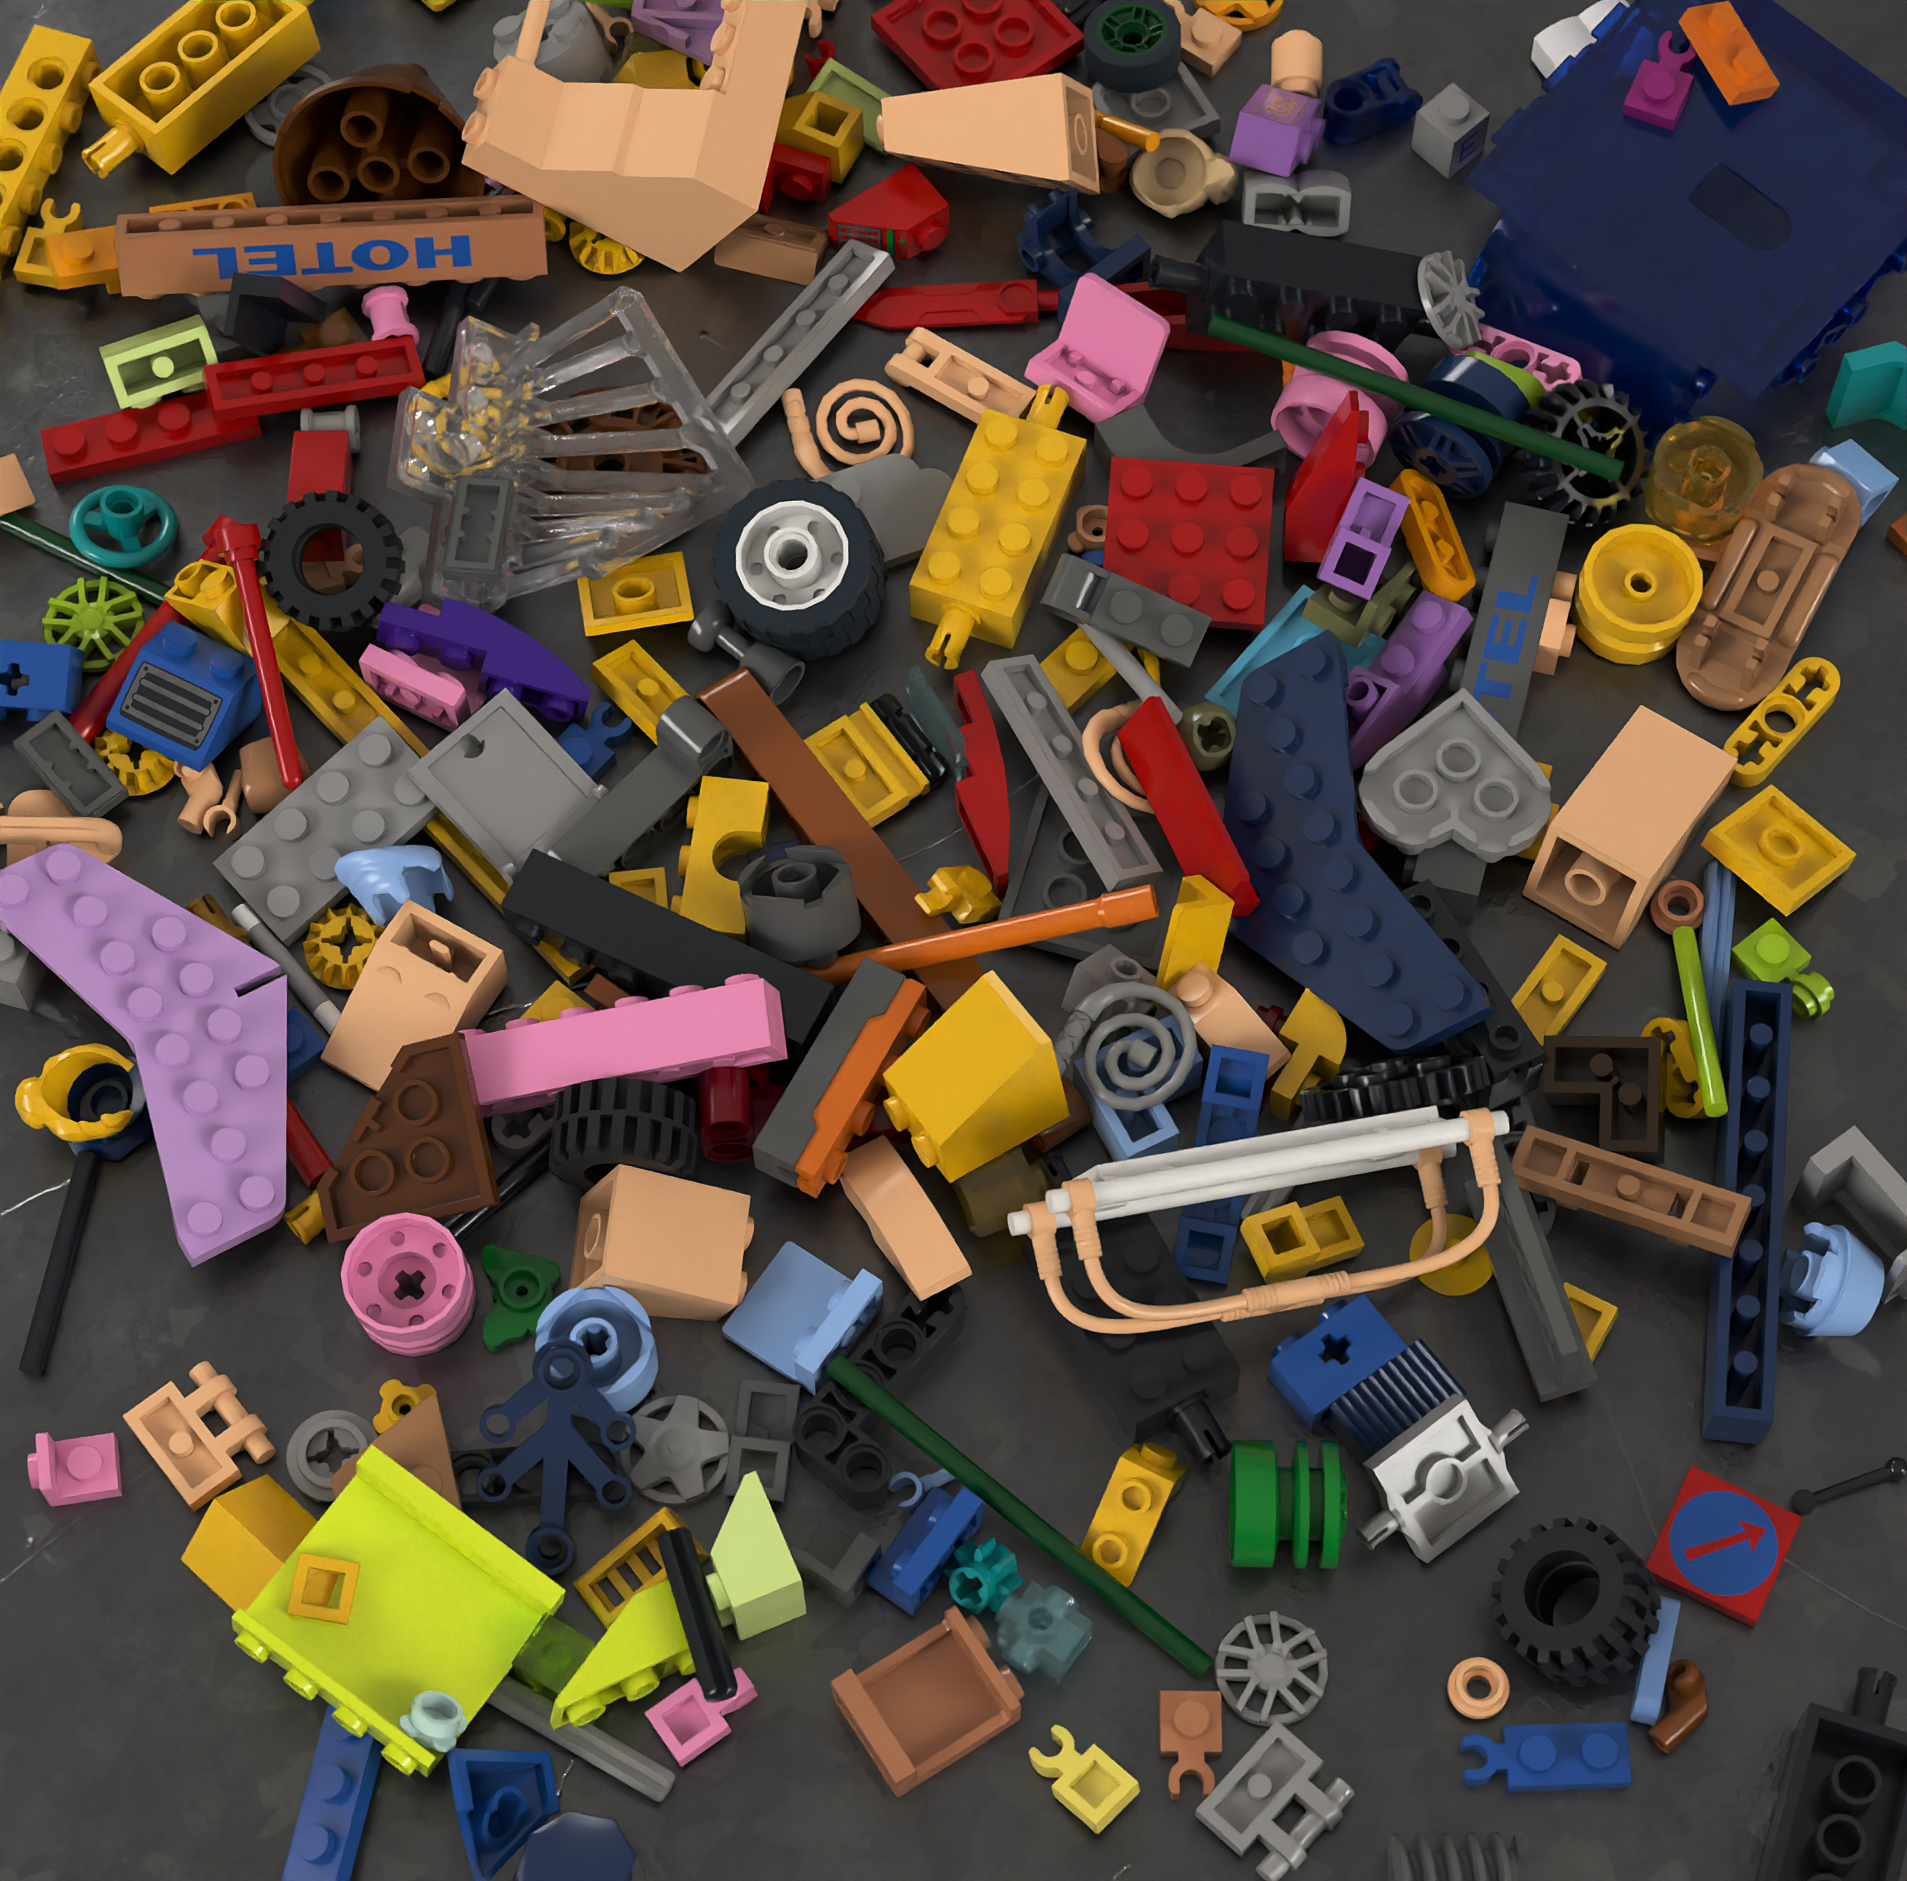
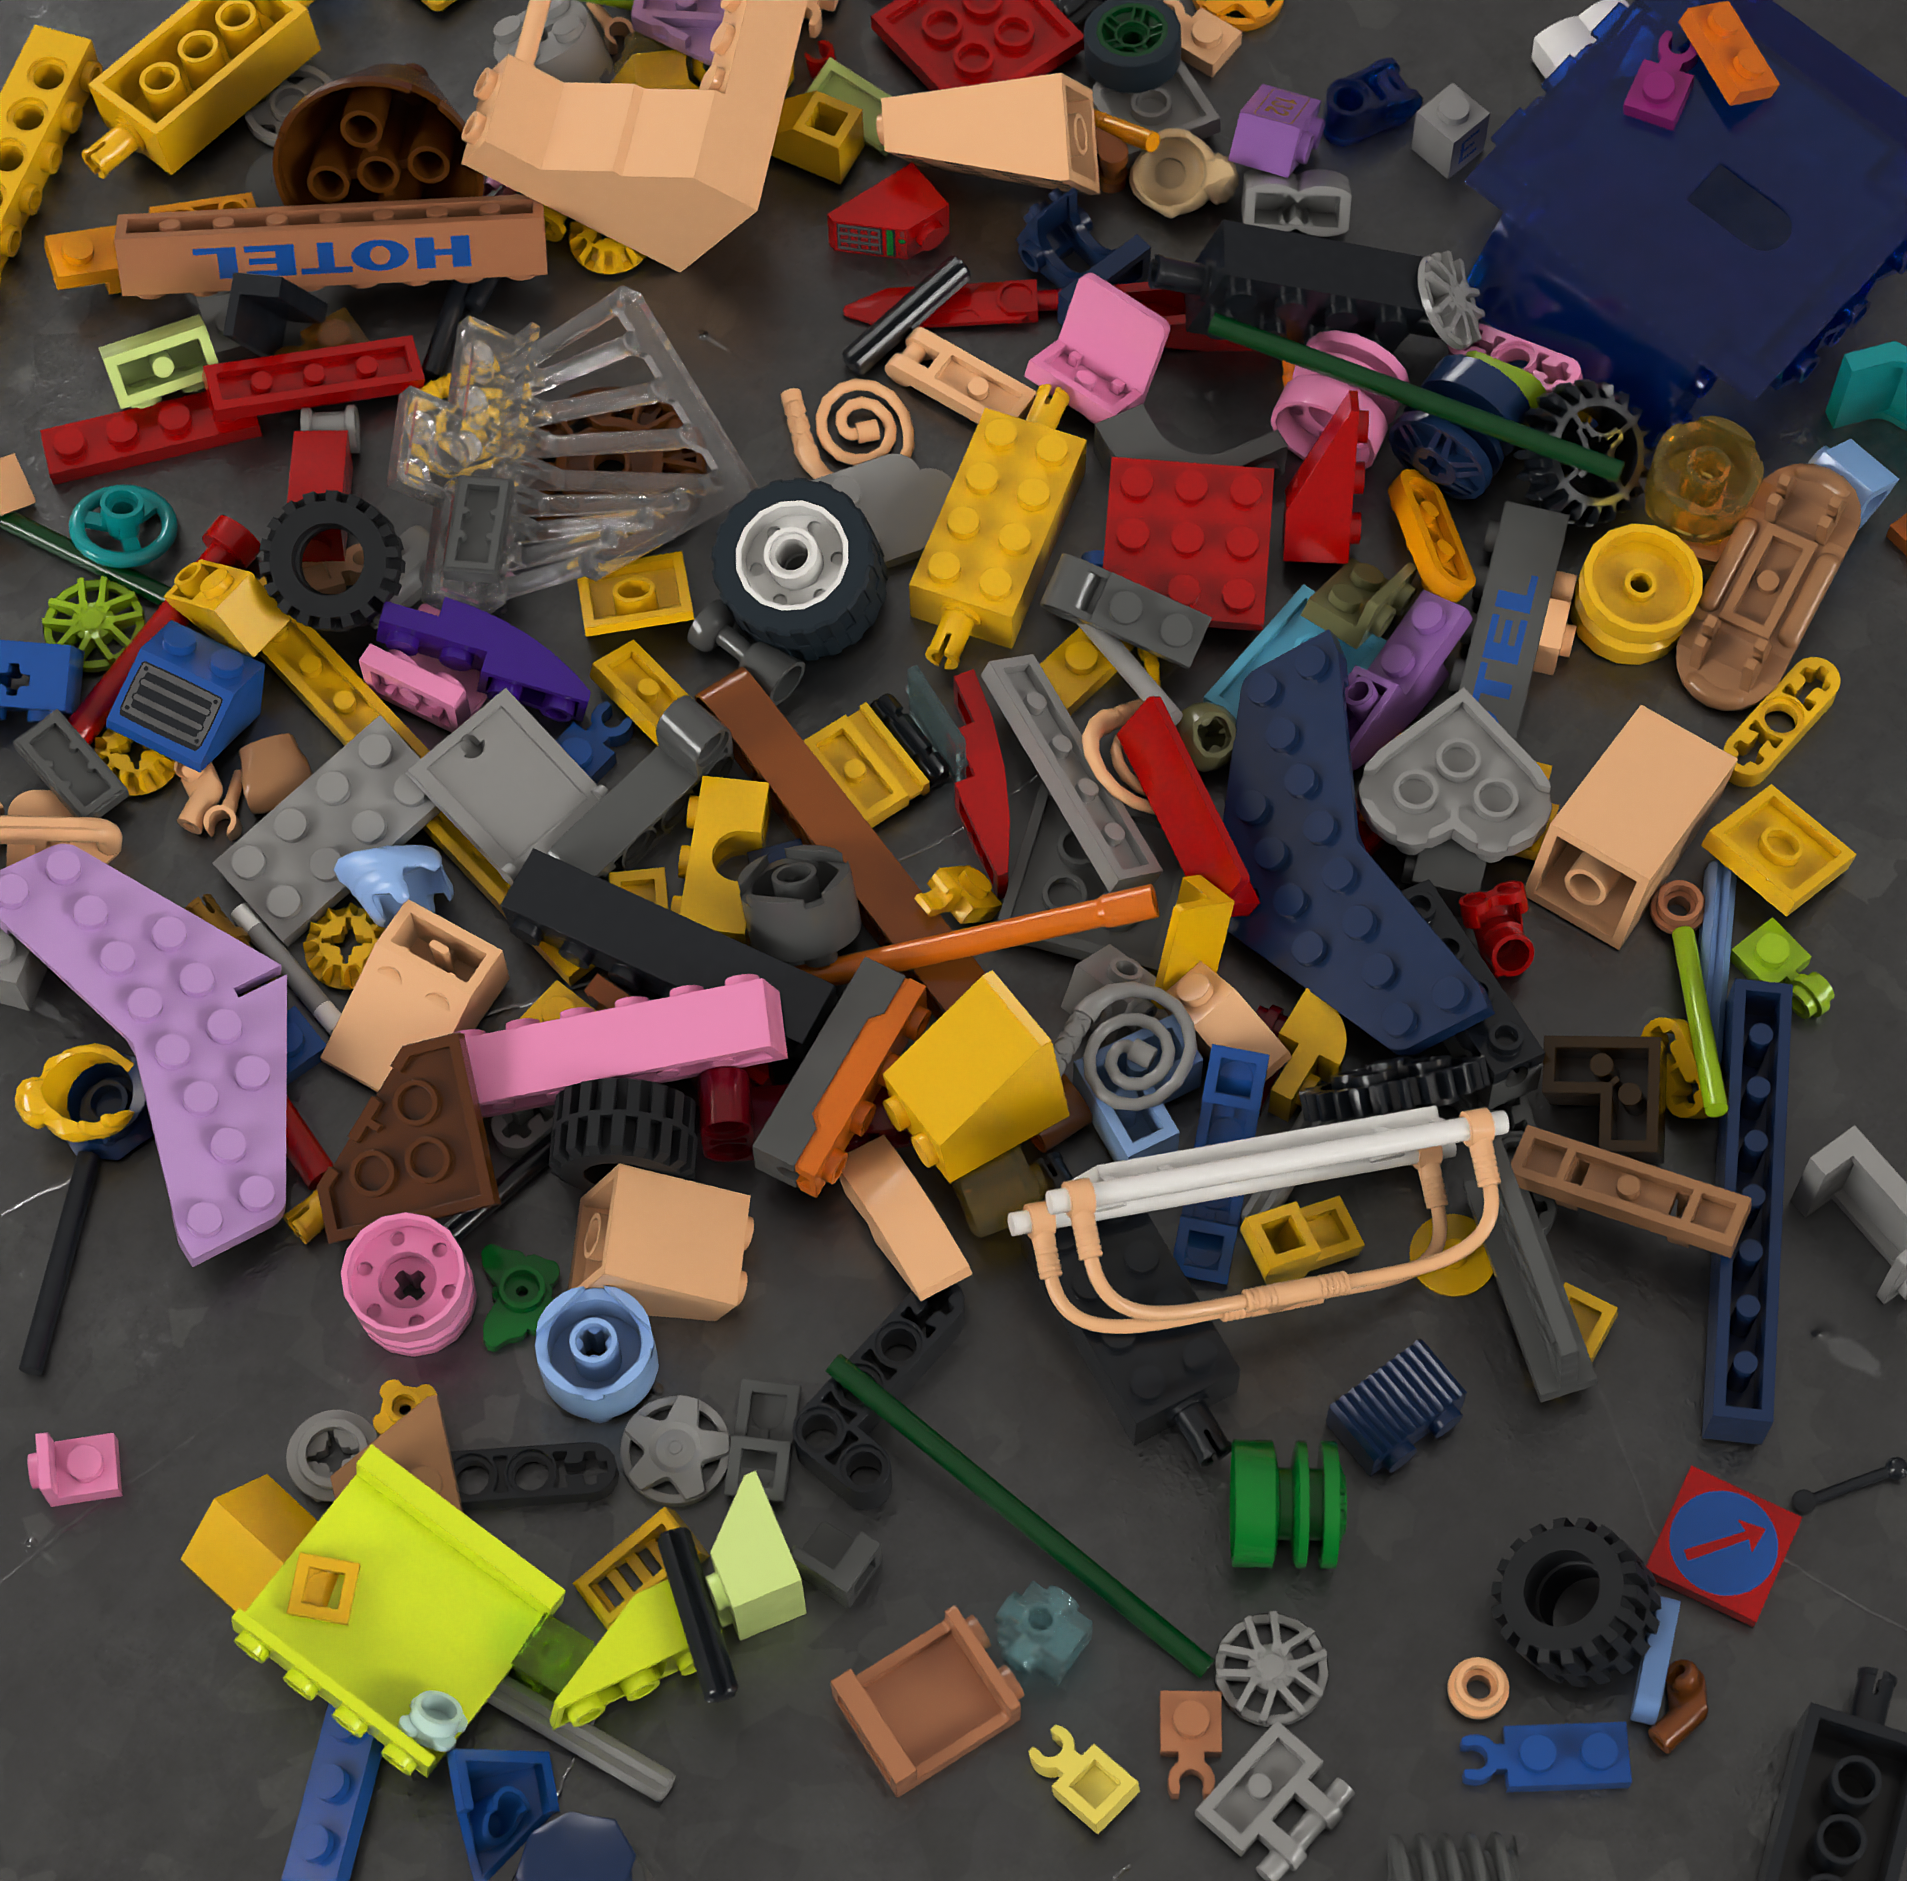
(32, 262): yellow plate -> none
(183, 1444): light nougat plate -> none
(240, 548): red piece -> none
(388, 313): bright pink bush -> none
(556, 1443): dark blue plant -> none
(691, 1723): bright pink plate -> none
(774, 249): medium nougat slope -> none
(797, 174): red bracket -> none
(798, 337): light grey plate -> none
(804, 1315): light blue bracket -> none
(906, 315): none -> black axle
(923, 1486): light blue hand -> none
(926, 1547): blue bracket -> none
(982, 1575): teal gear -> none
(1088, 520): light nougat plate -> none
(1132, 1508): yellow bracket -> none
(1297, 63): light nougat brick -> none
(1345, 1329): blue brick -> none
(1363, 539): medium lavender brick -> none
(1441, 1478): light grey plate -> none
(1498, 927): none -> red plate
(1557, 987): yellow plate -> none
(1829, 1283): light blue cone -> none

